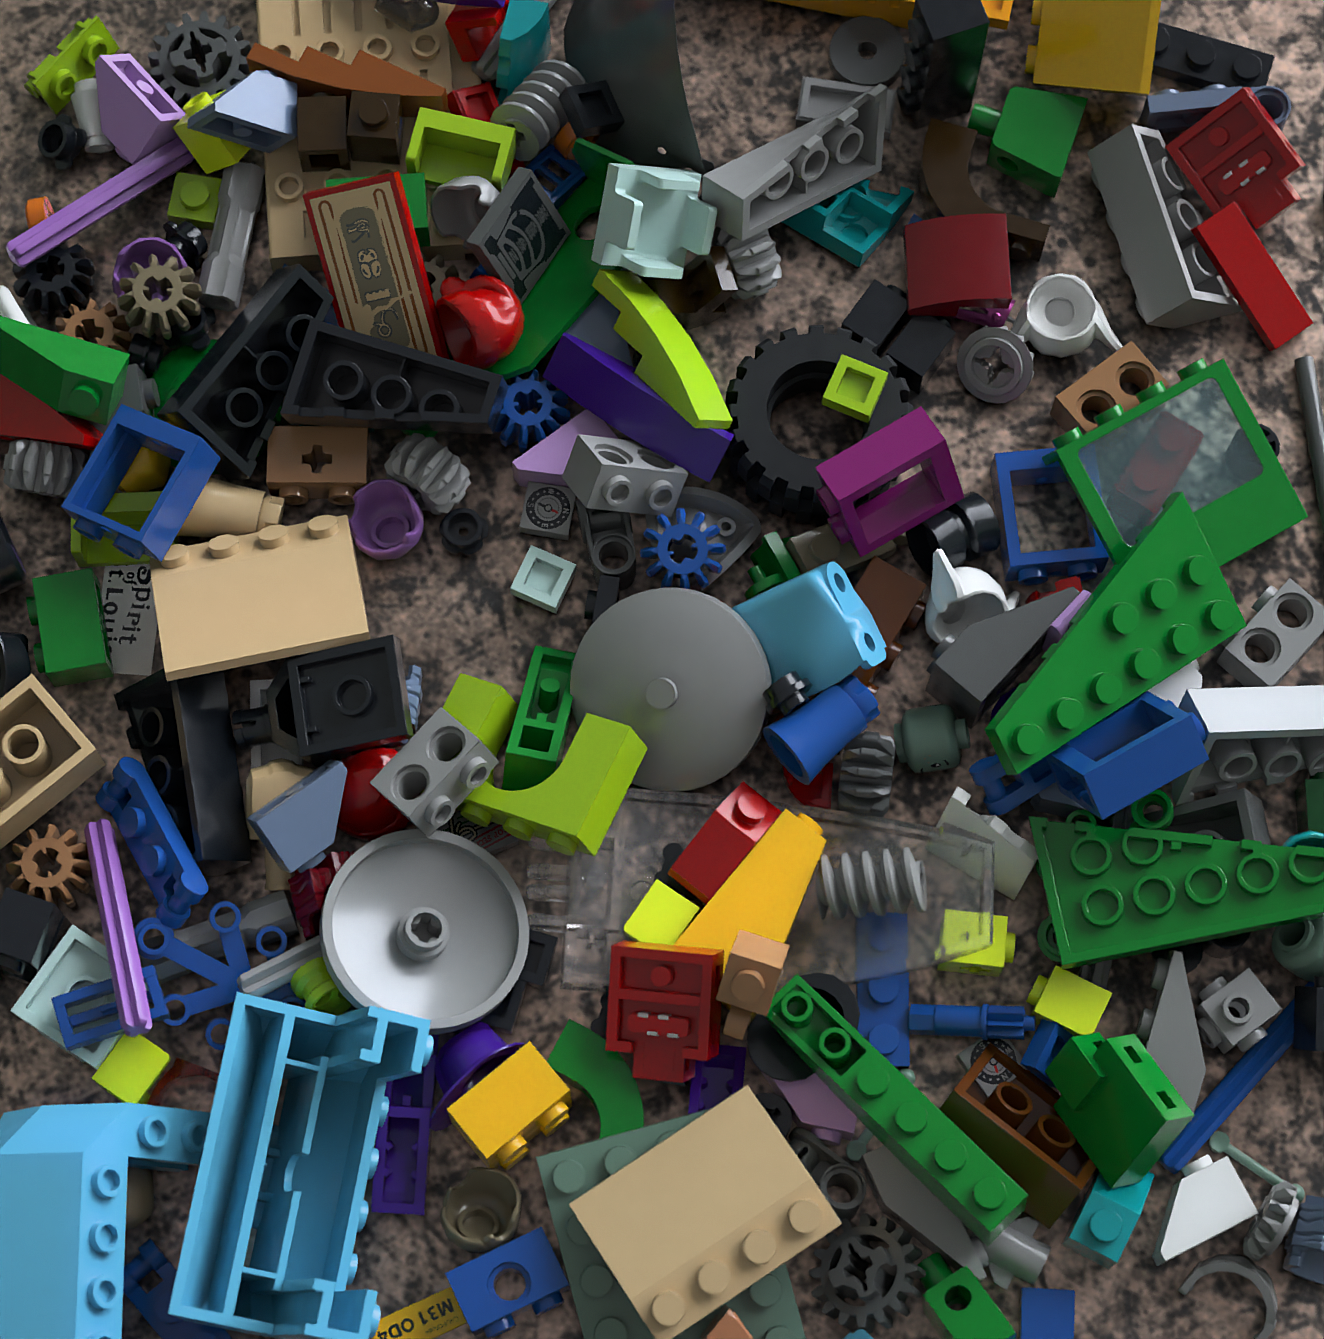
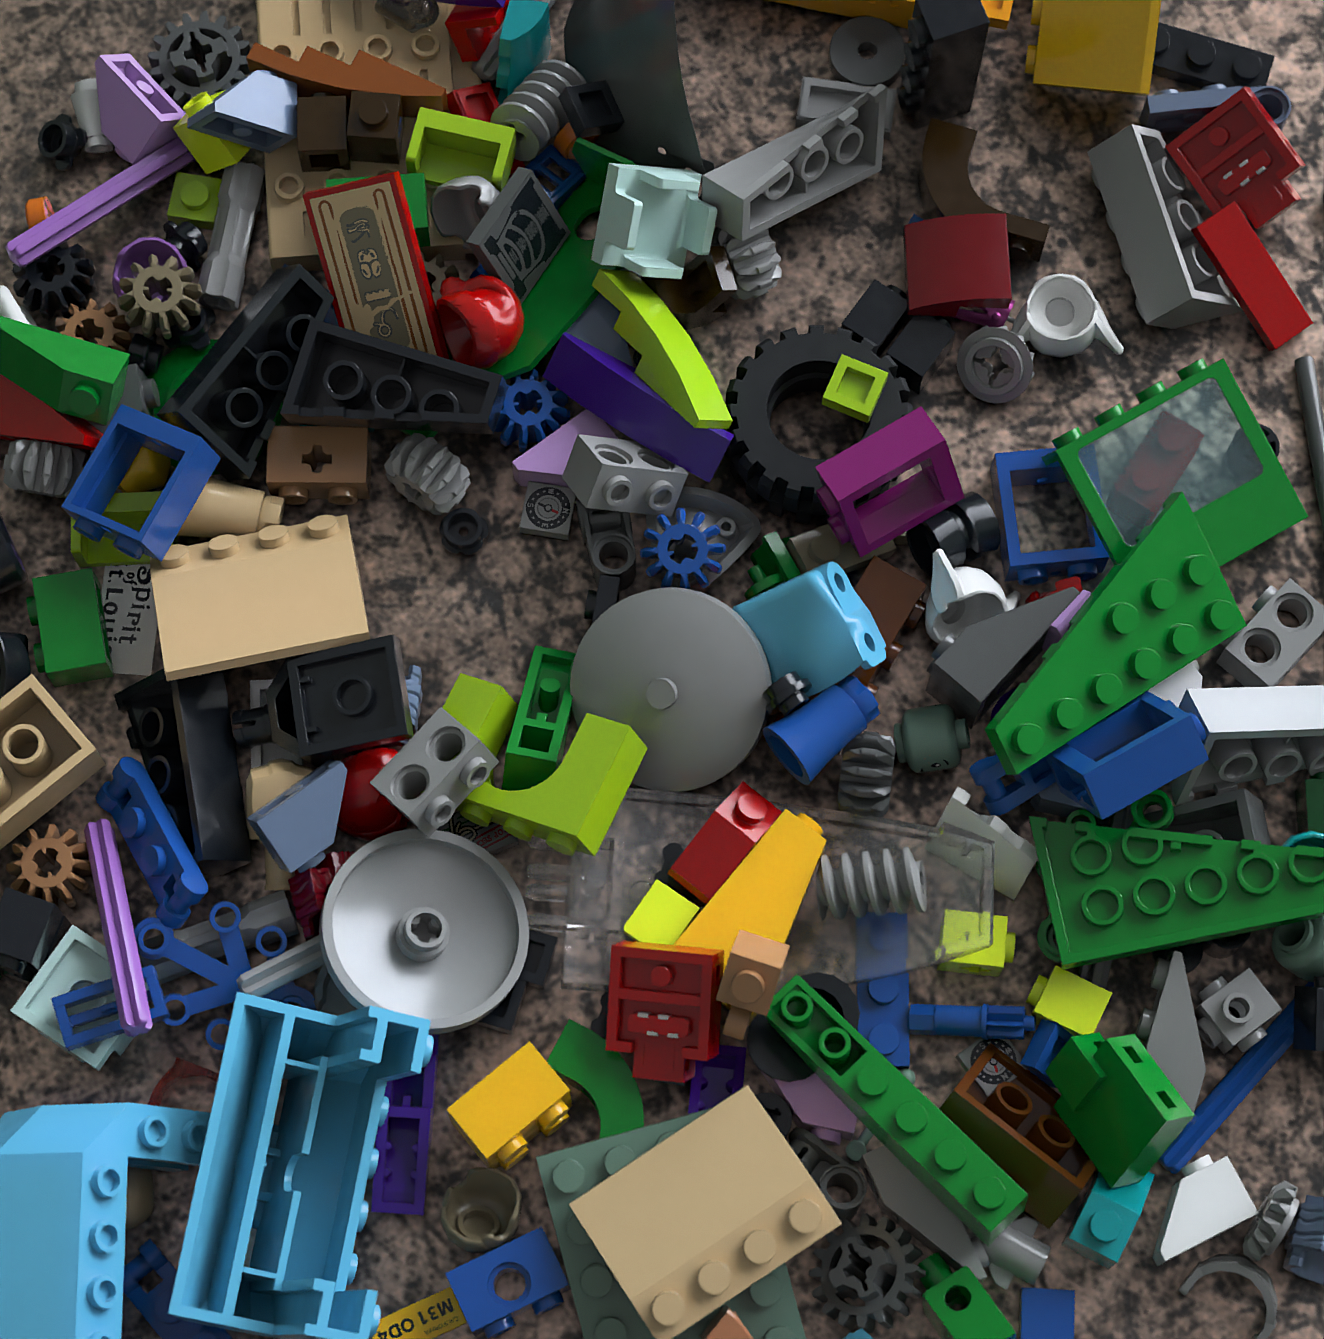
(78, 53): lime hinge -> none
(131, 1069): neon yellow panel -> none
(317, 988): lime wheel -> none
(386, 519): medium lavender hair -> none
(464, 1063): dark purple piece -> none
(543, 579): light aqua plate -> none
(815, 794): red tile -> none
(852, 220): teal slope -> none
(1031, 135): green torso -> none
(1102, 390): medium nougat brick -> none
(1220, 1143): sand green hinge -> none

